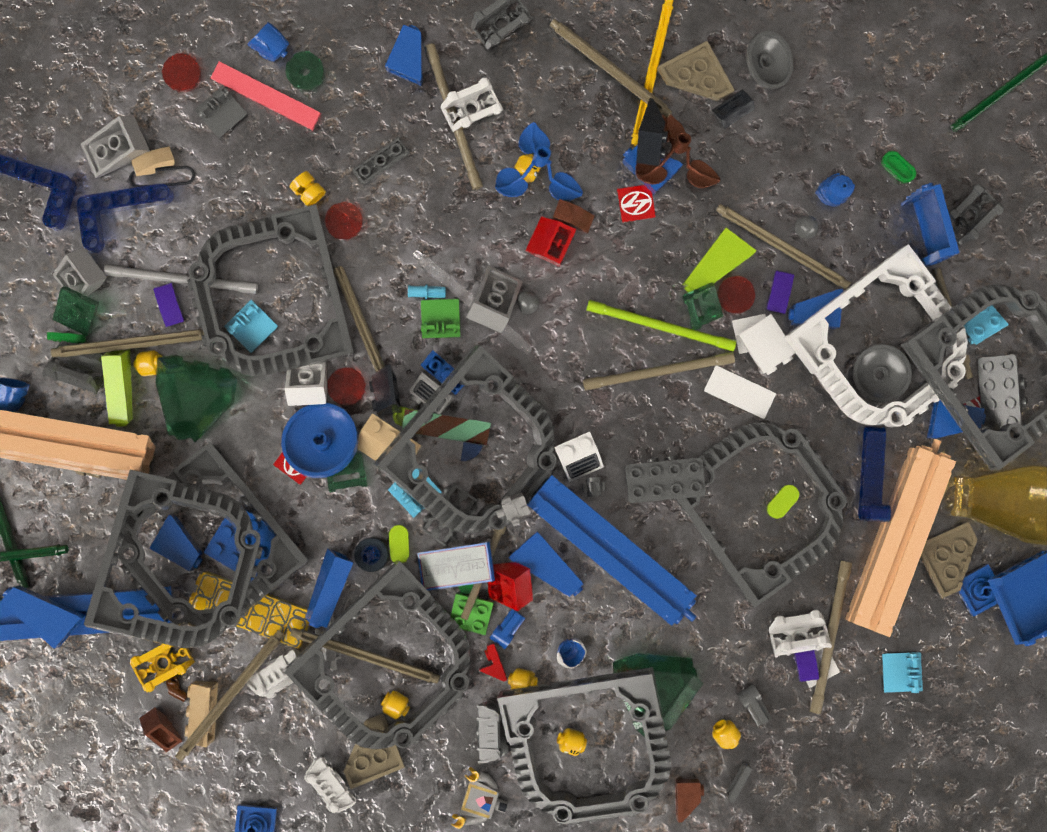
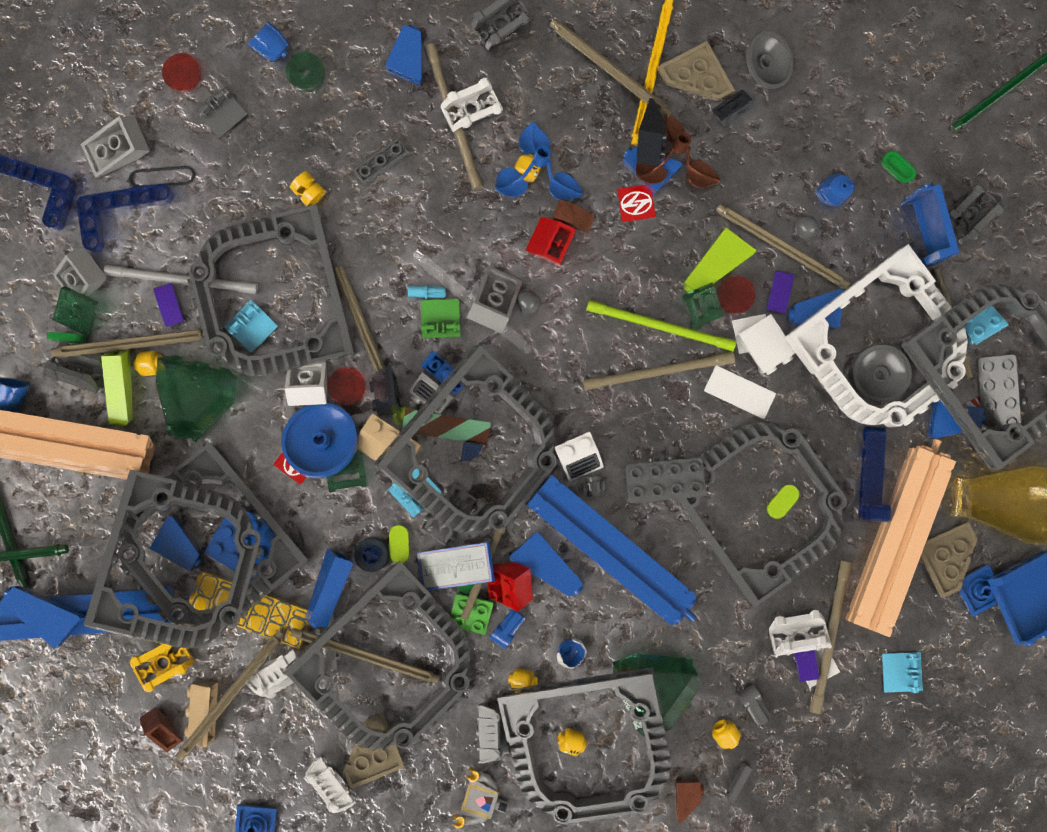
(147, 162): tan slope -> none
(174, 689): reddish brown arm -> none
(265, 96): coral tile -> none
(343, 221): clear red tile -> none
(395, 705): yellow head -> none
(495, 668): red slope -> none
(513, 508): light grey piece -> none

